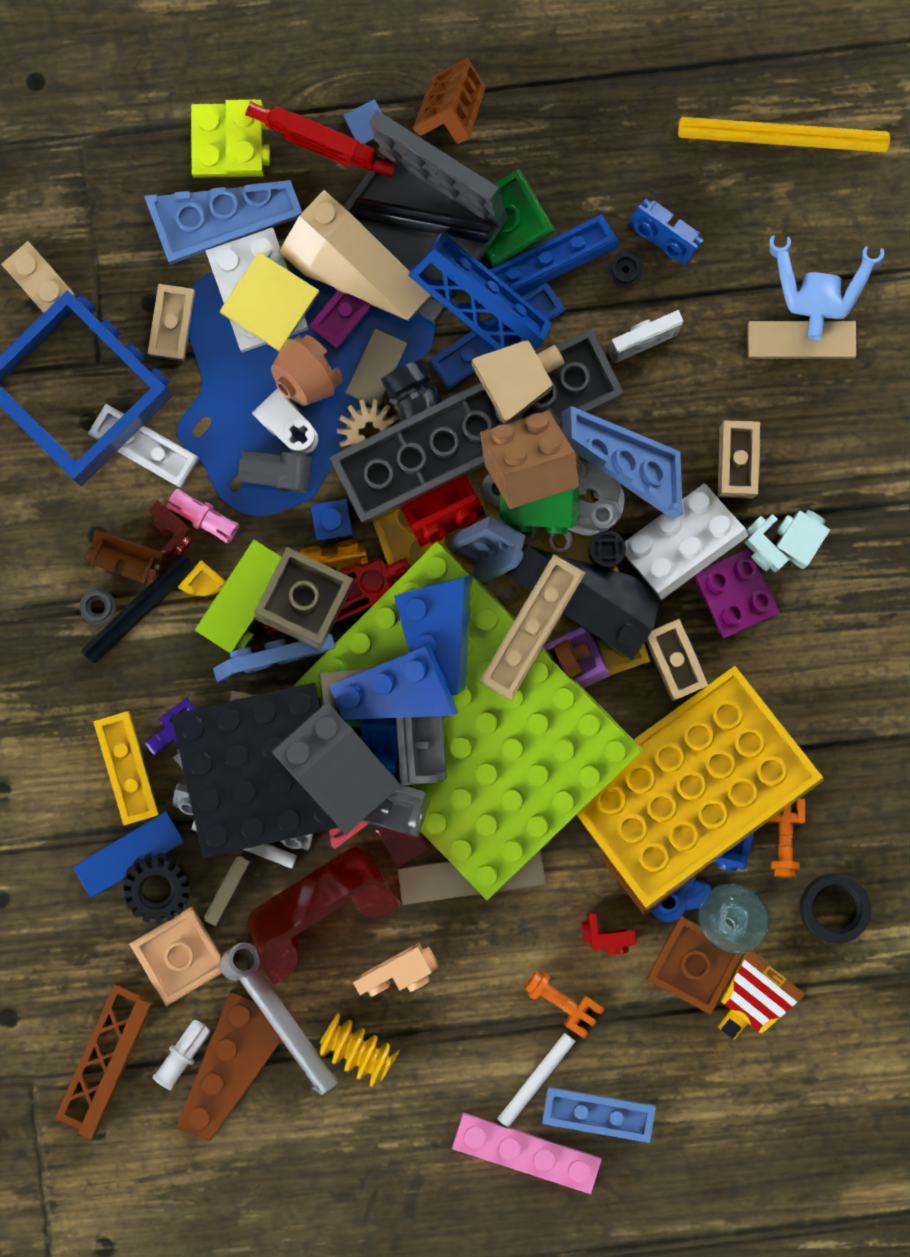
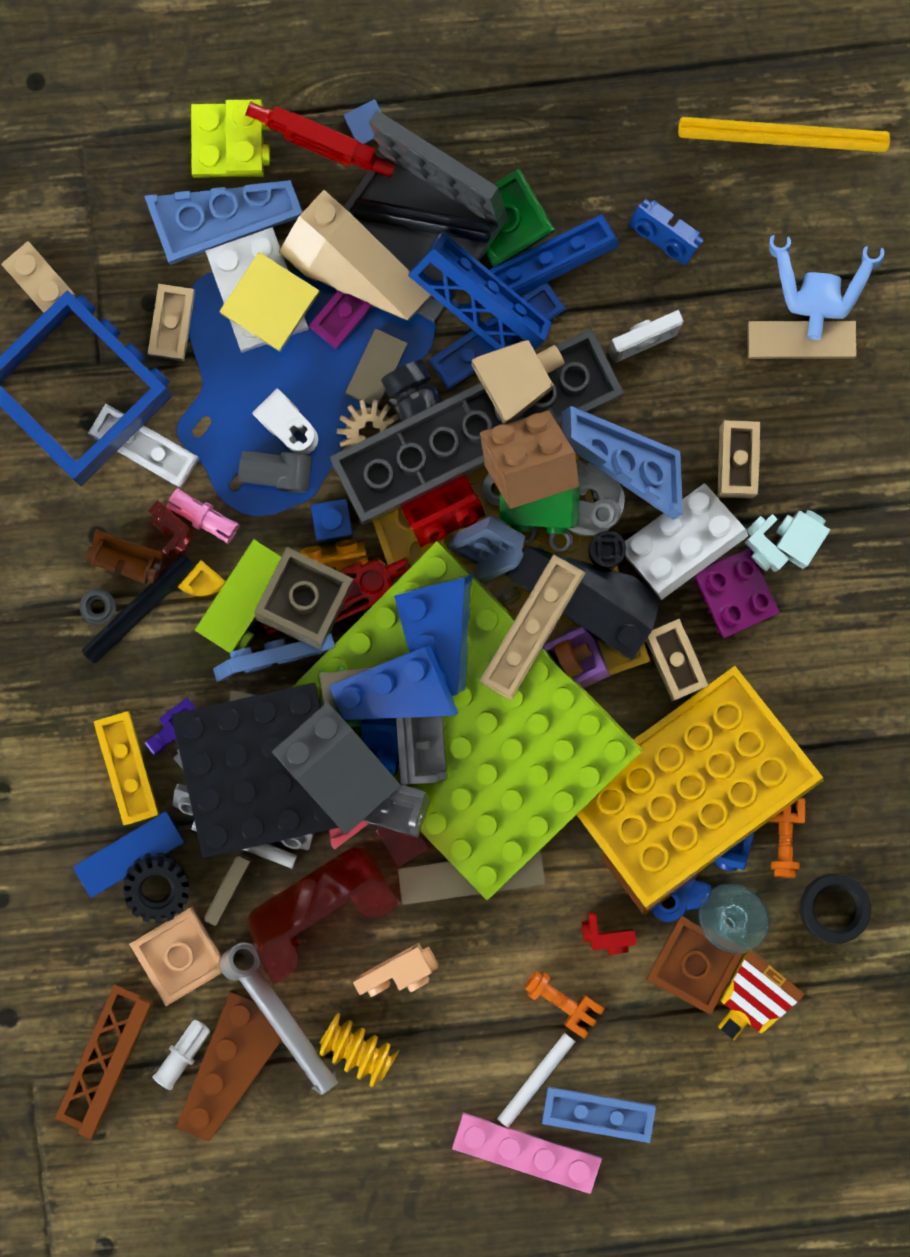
(304, 372): nougat cone -> none
(452, 100): dark orange fence -> none
(628, 260): black plate -> none

